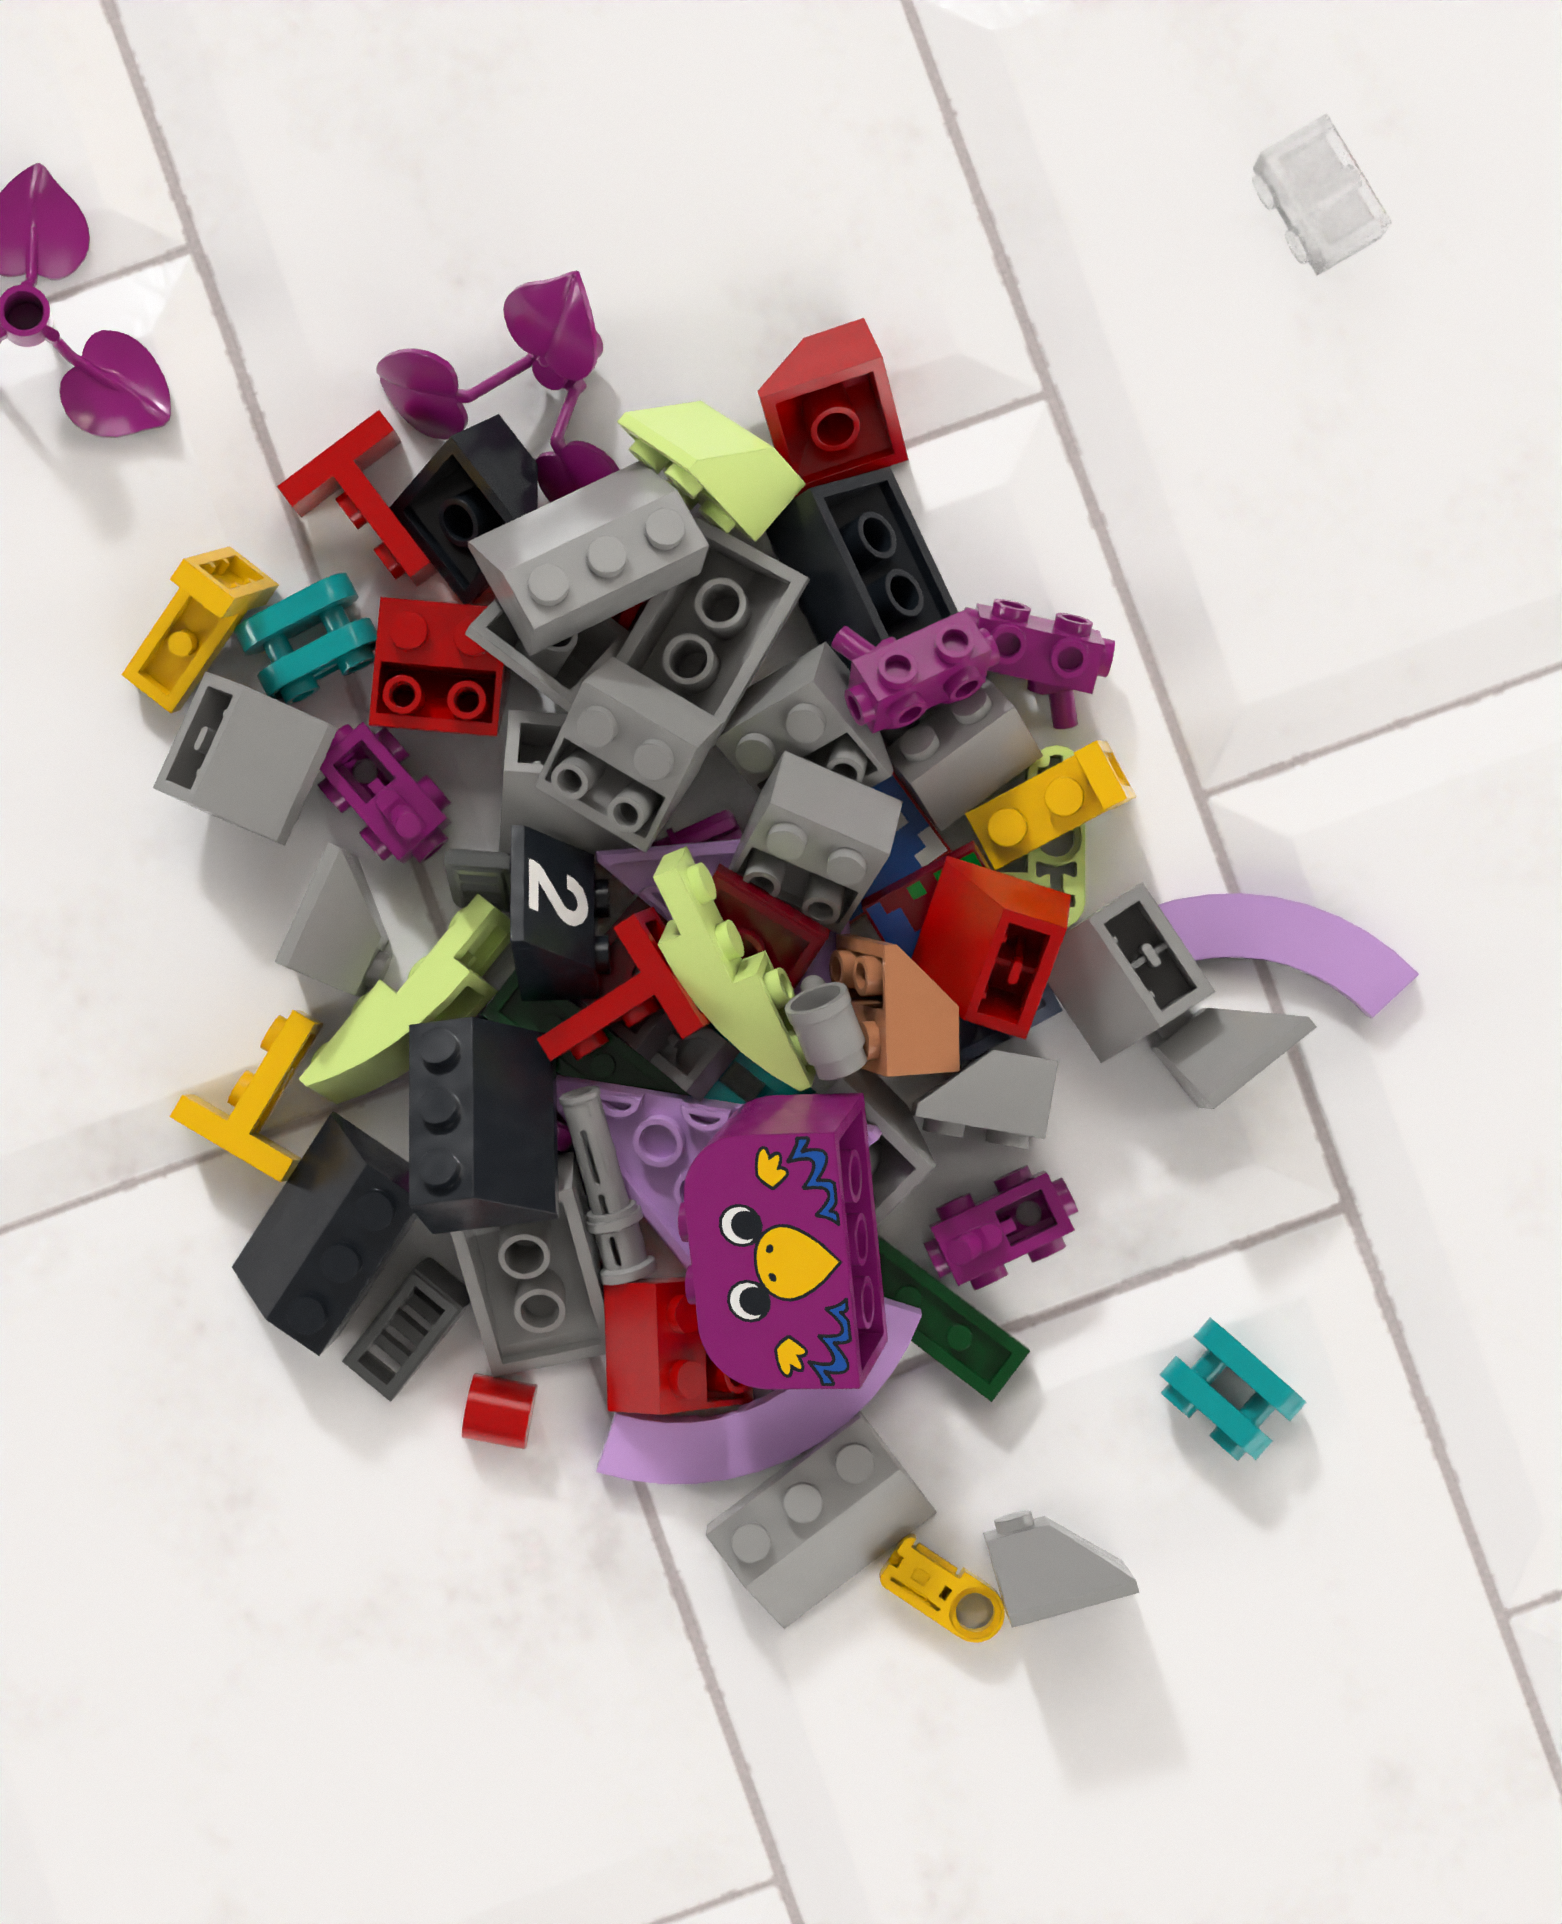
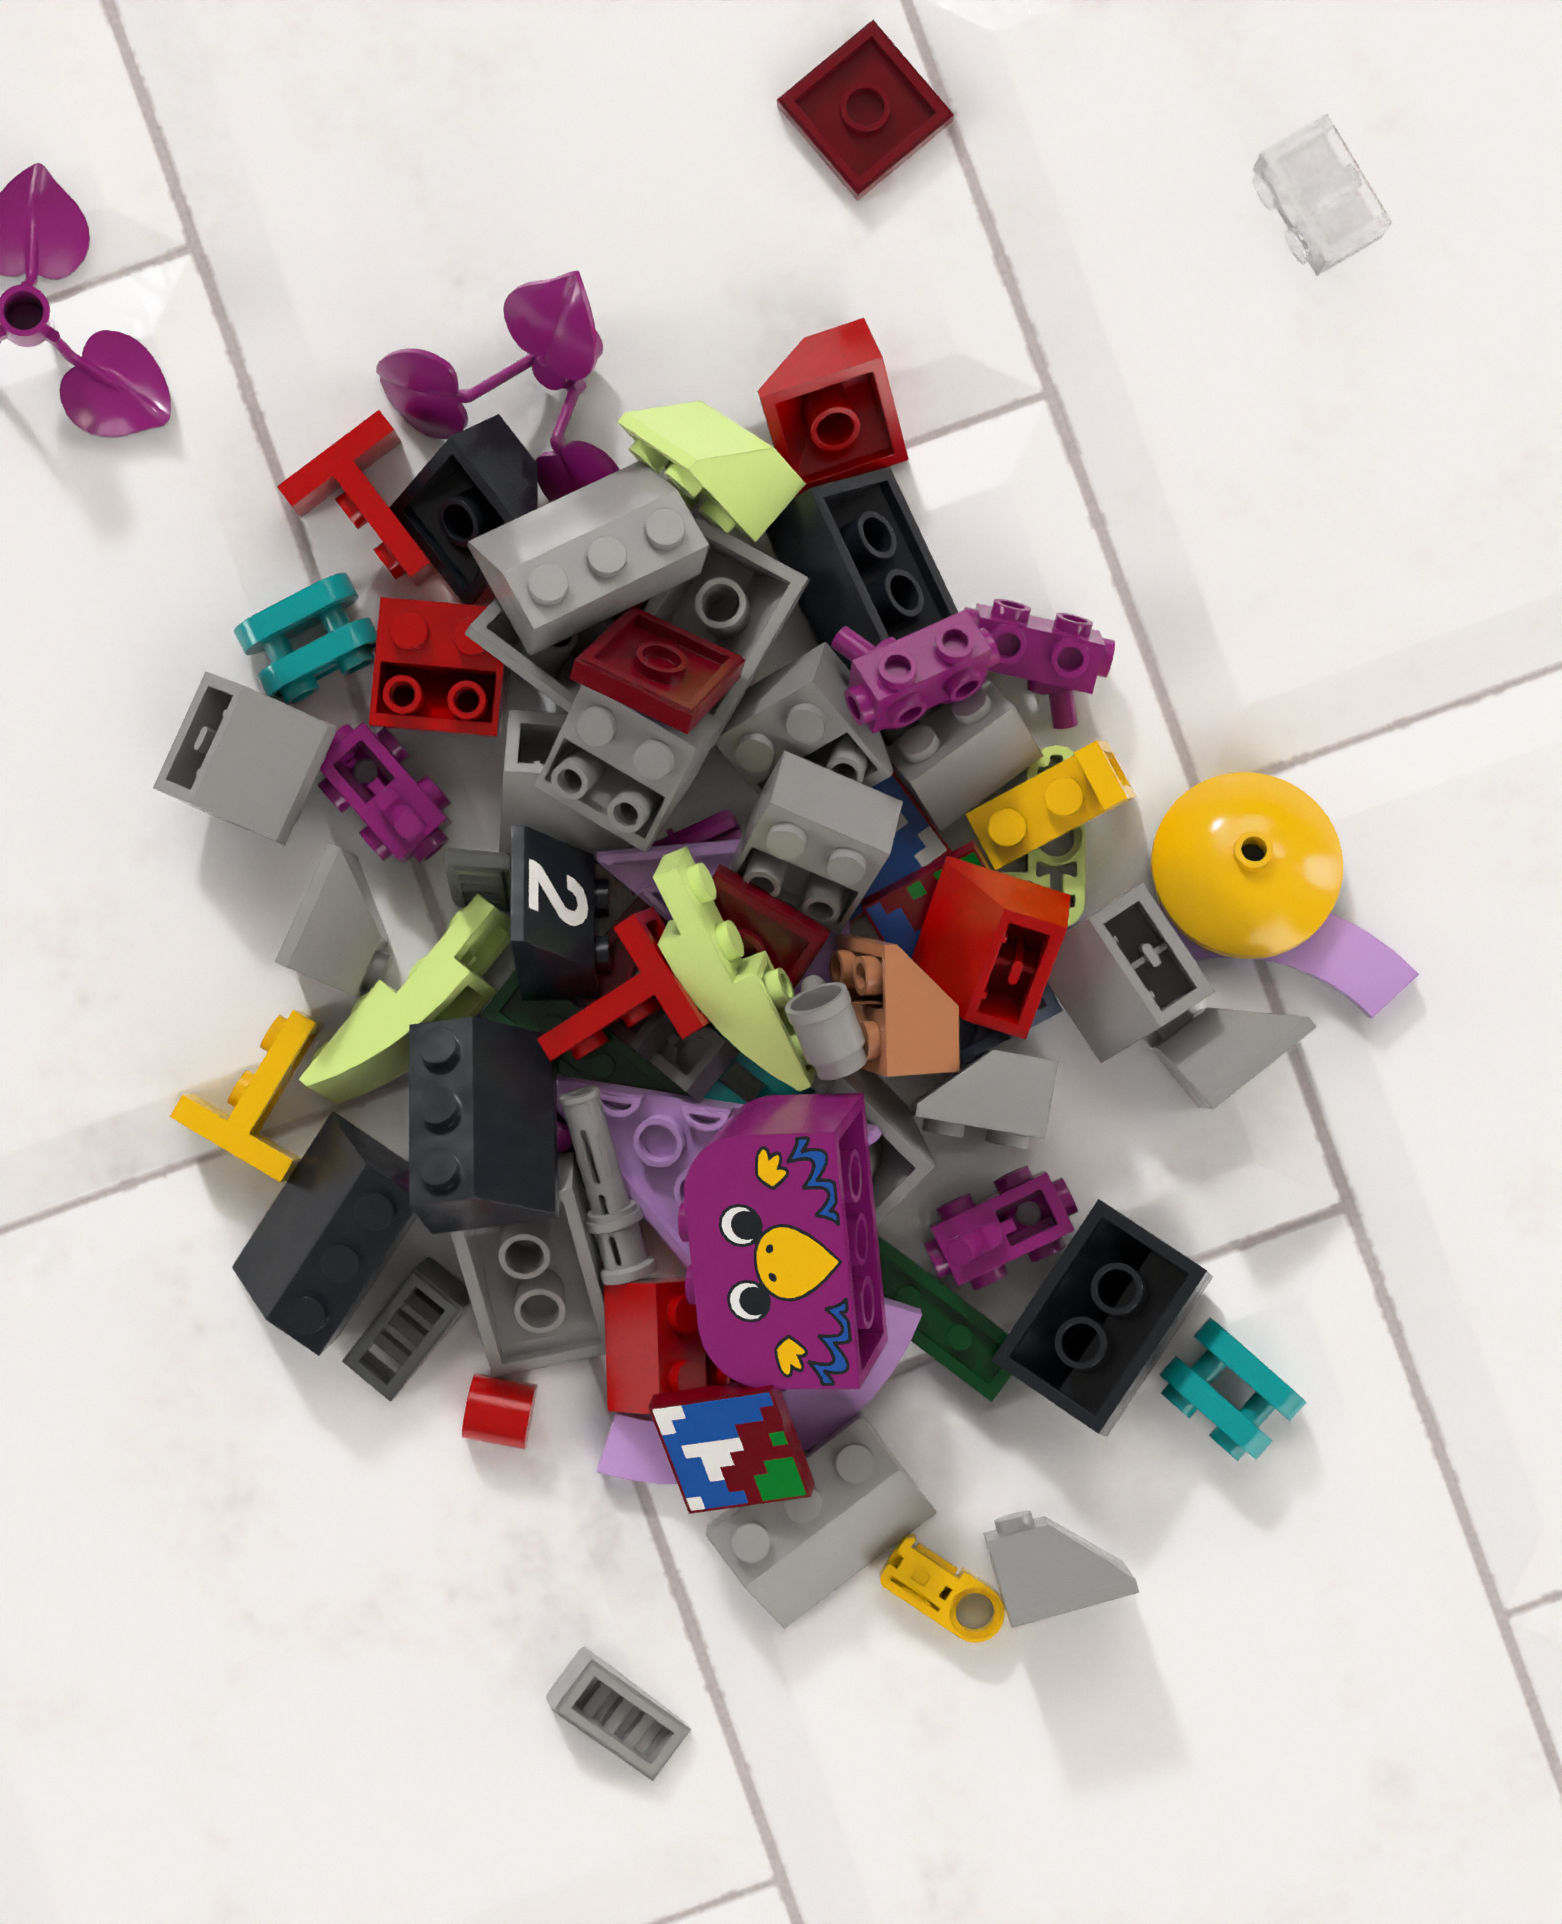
(196, 624): yellow bracket -> none
(573, 1683): none -> light grey slope
(658, 669): none -> dark red tile
(731, 1446): none -> tile
(865, 110): none -> dark red tile
(1102, 1318): none -> black slope
(1239, 903): none -> yellow dish

